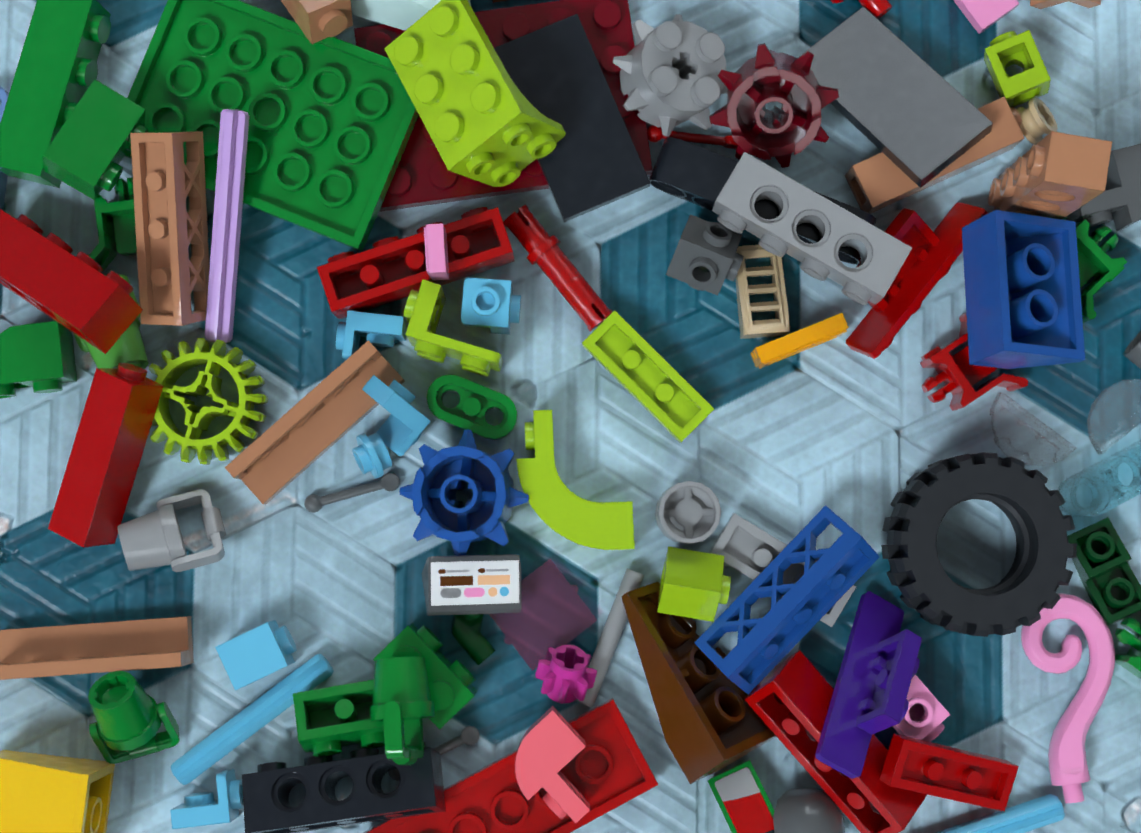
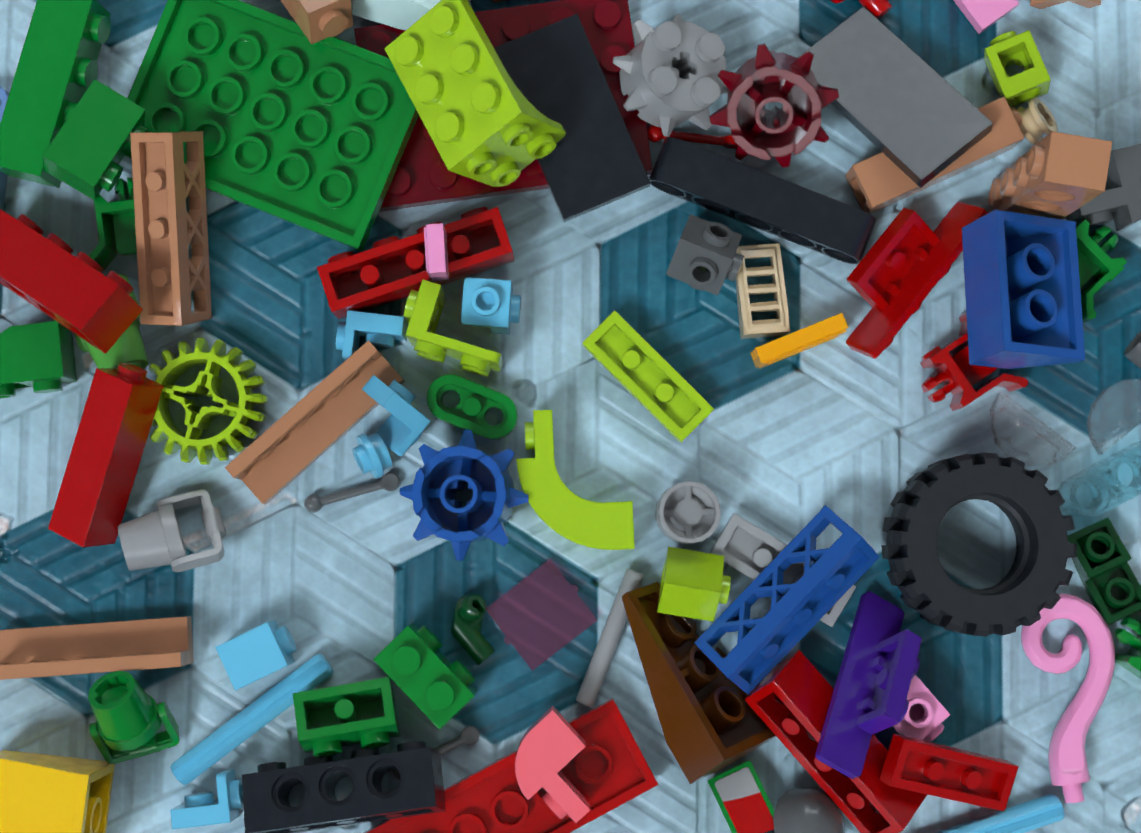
(226, 224): lavender axle -> none
(400, 695): green piece -> none
(472, 584): slope -> none
(558, 268): red pin -> none
(566, 674): dark pink gear -> none
(879, 252): light grey brick -> none

